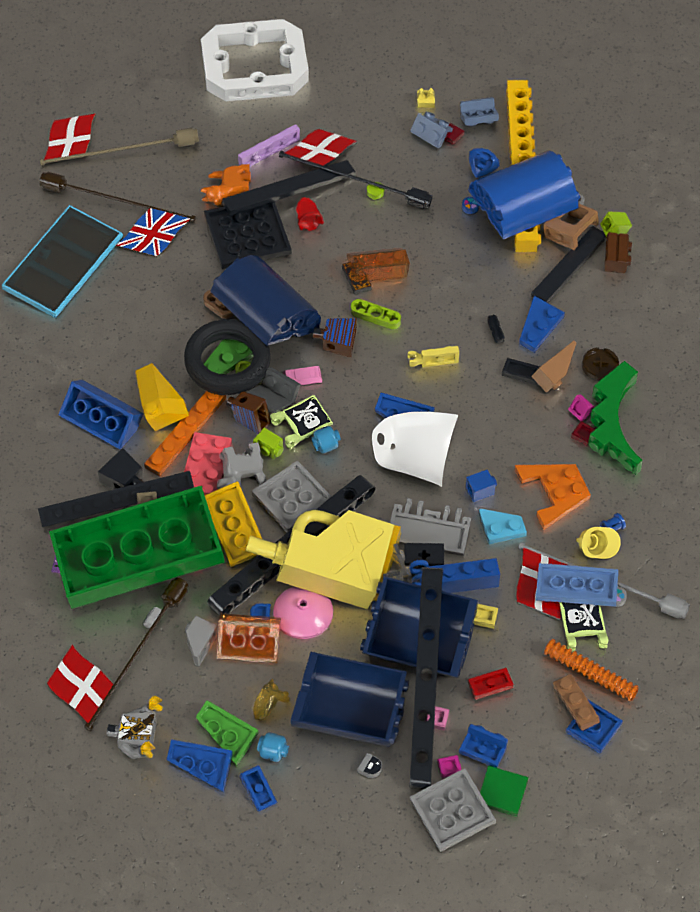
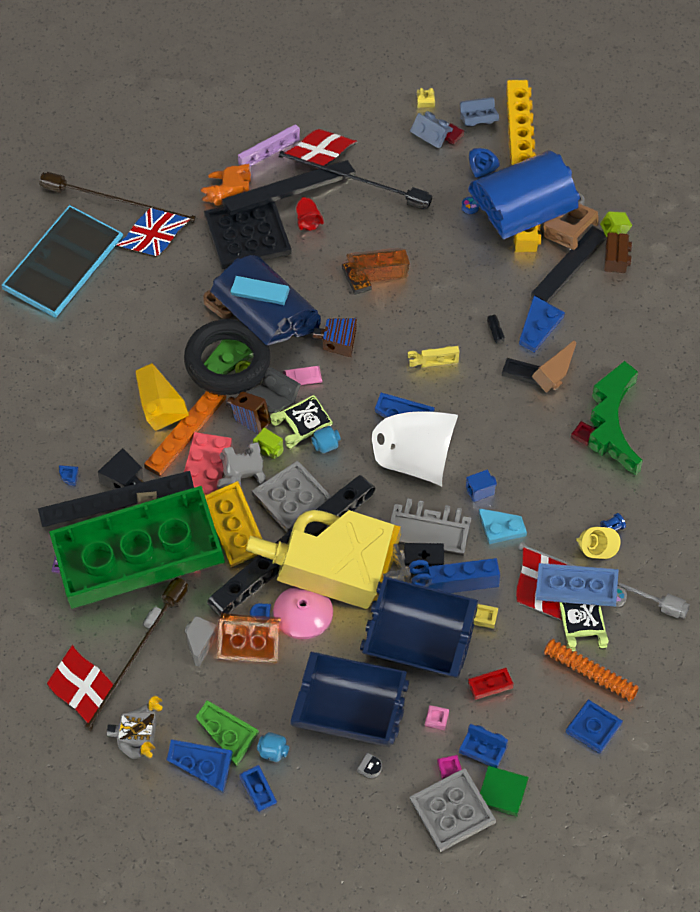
(69, 474): none -> blue tile
(72, 138): flag -> none
(100, 413): blue slope -> none
(258, 84): white panel -> none
(260, 290): none -> medium azure tile
(268, 699): clear yellow piece -> none
(375, 192): lime tile -> none
(390, 314): lime beam -> none
(426, 690): black beam -> none
(563, 487): orange wing -> none
(576, 702): medium nougat plate -> none
(581, 408): dark pink tile -> none
(599, 363): dark brown tile -> none

